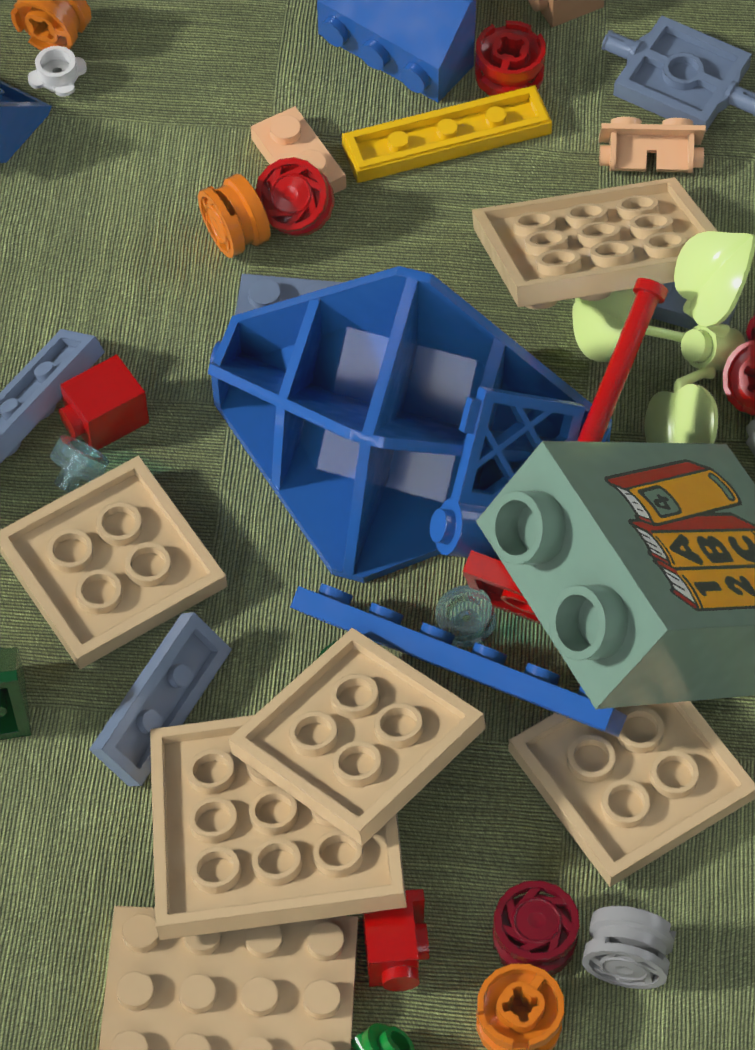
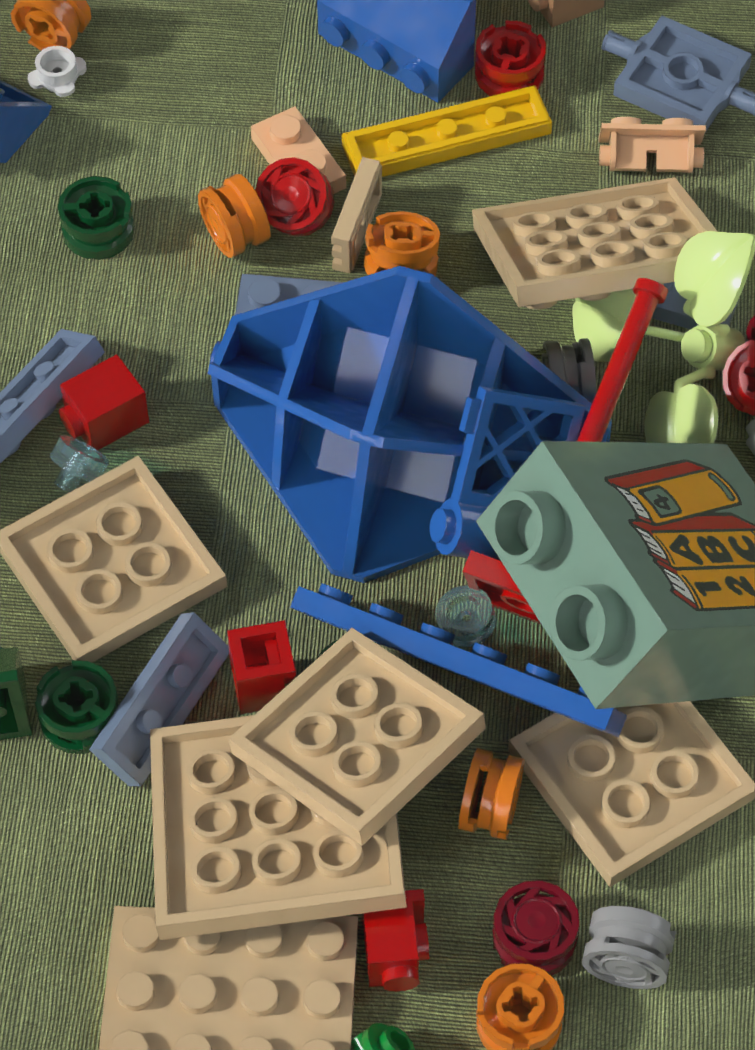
(75, 705): none -> dark green wheel
(101, 235): none -> dark green wheel
(260, 663): none -> red brick
(356, 214): none -> tan tile
(402, 241): none -> orange wheel
(497, 797): none -> orange wheel
(573, 365): none -> flat silver wheel

